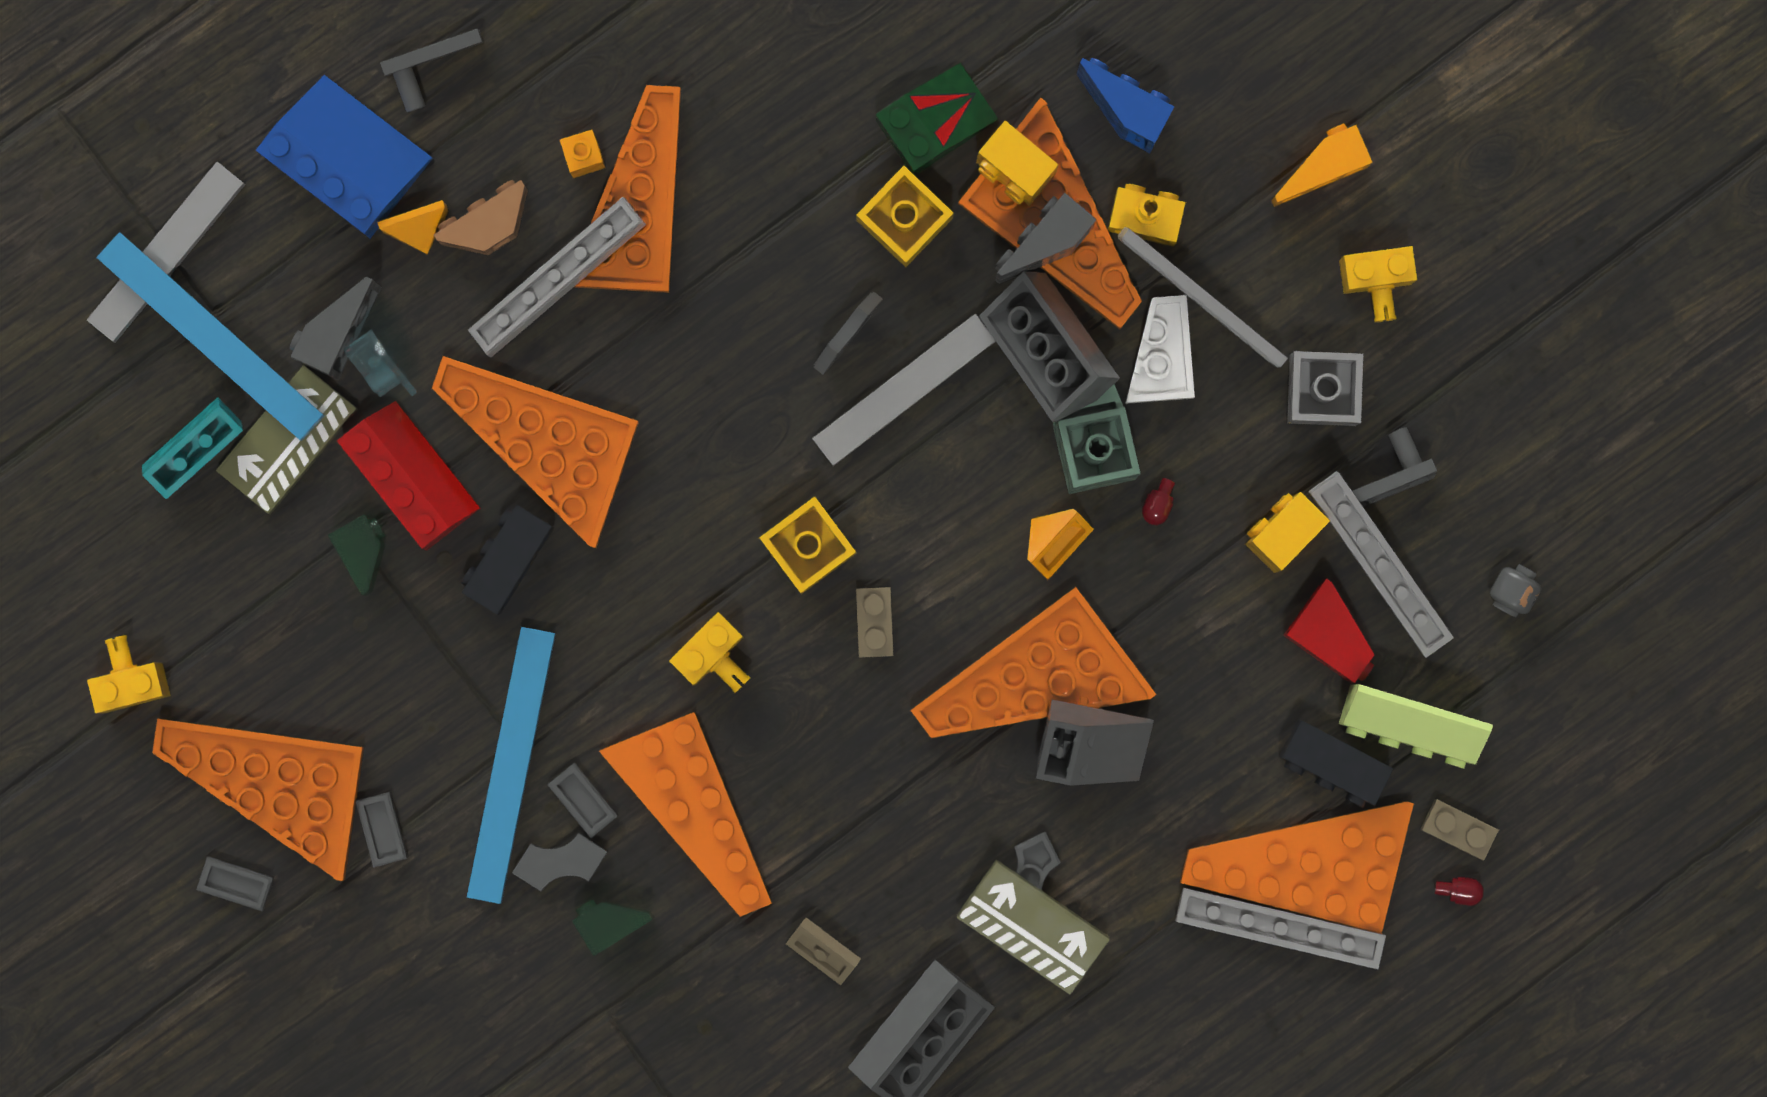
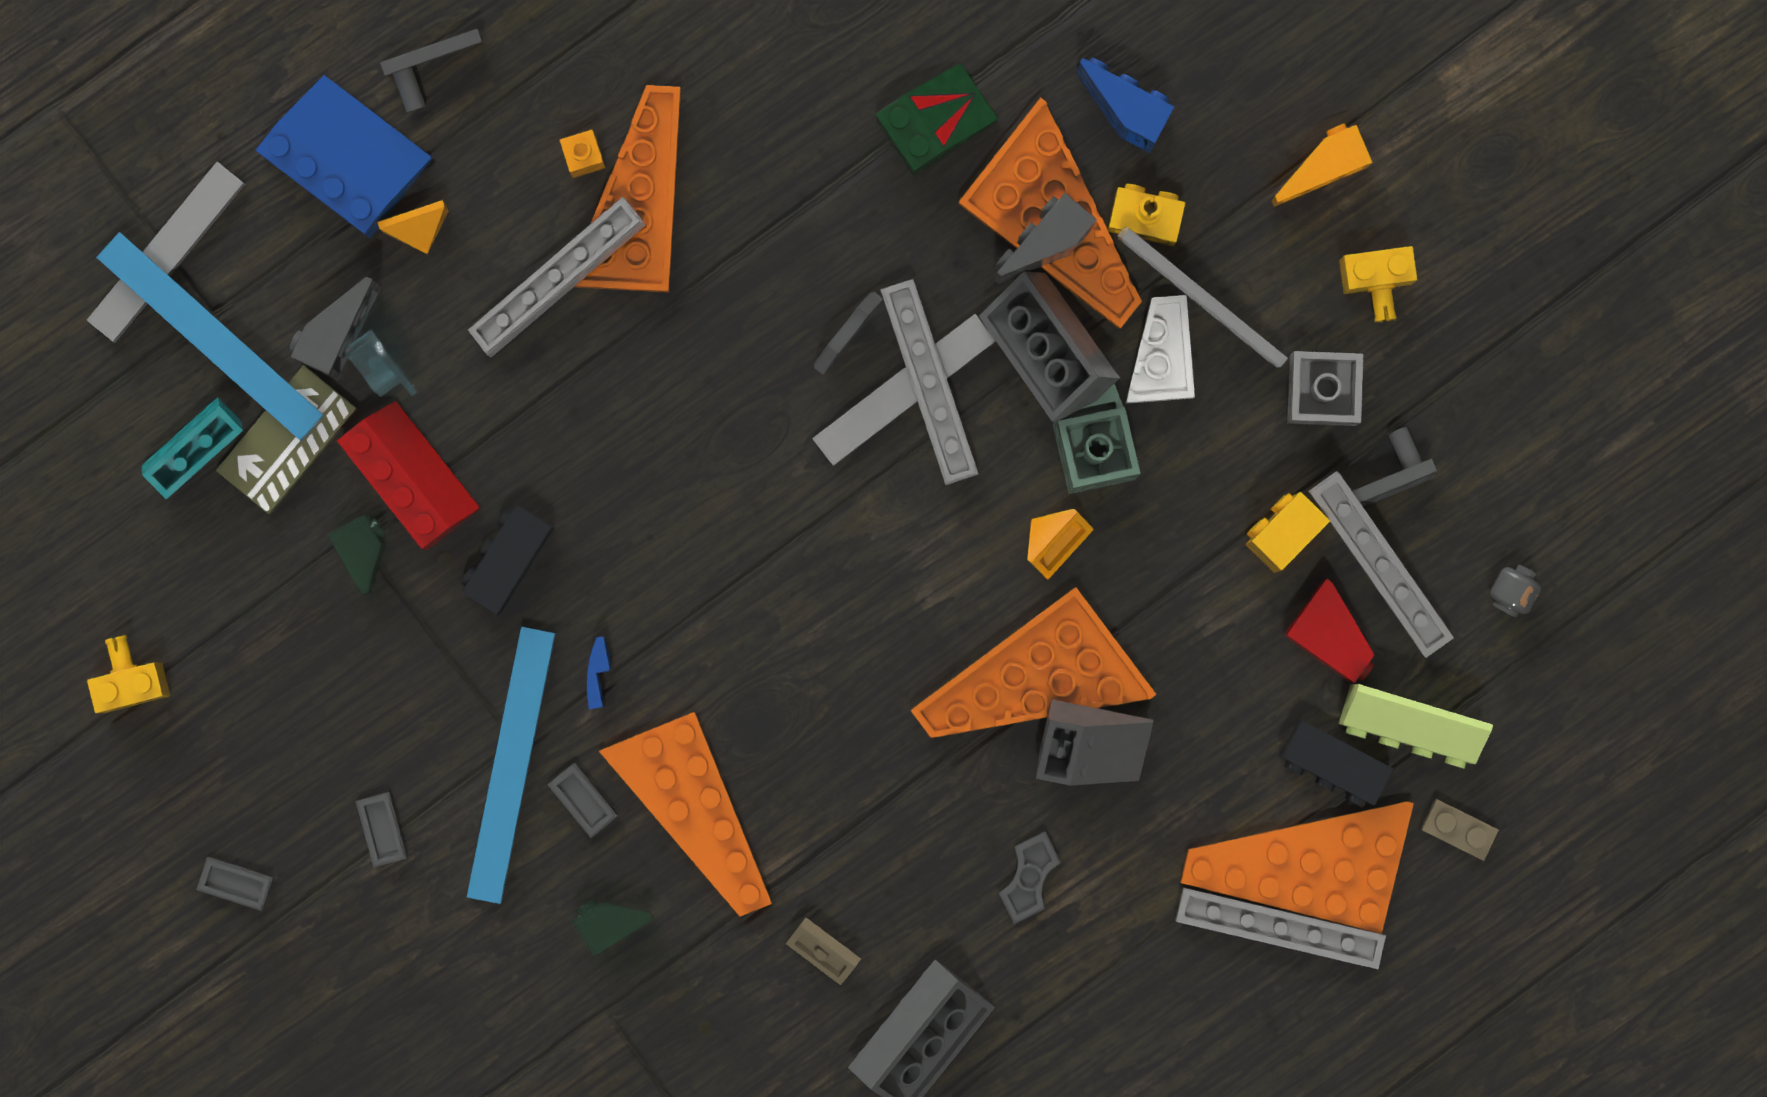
(282, 783): orange wing -> none
(488, 223): medium nougat slope -> none
(543, 865): dark grey tile -> none
(554, 443): orange wing -> none
(598, 663): none -> blue slope
(710, 652): yellow brick -> none
(808, 545): yellow brick -> none
(874, 622): dark tan plate -> none
(904, 216): yellow brick -> none
(929, 382): none -> light grey tile
(1016, 164): yellow brick -> none
(1033, 927): olive tile -> none
(1159, 503): dark red cylinder -> none
(1461, 890): dark red cylinder -> none

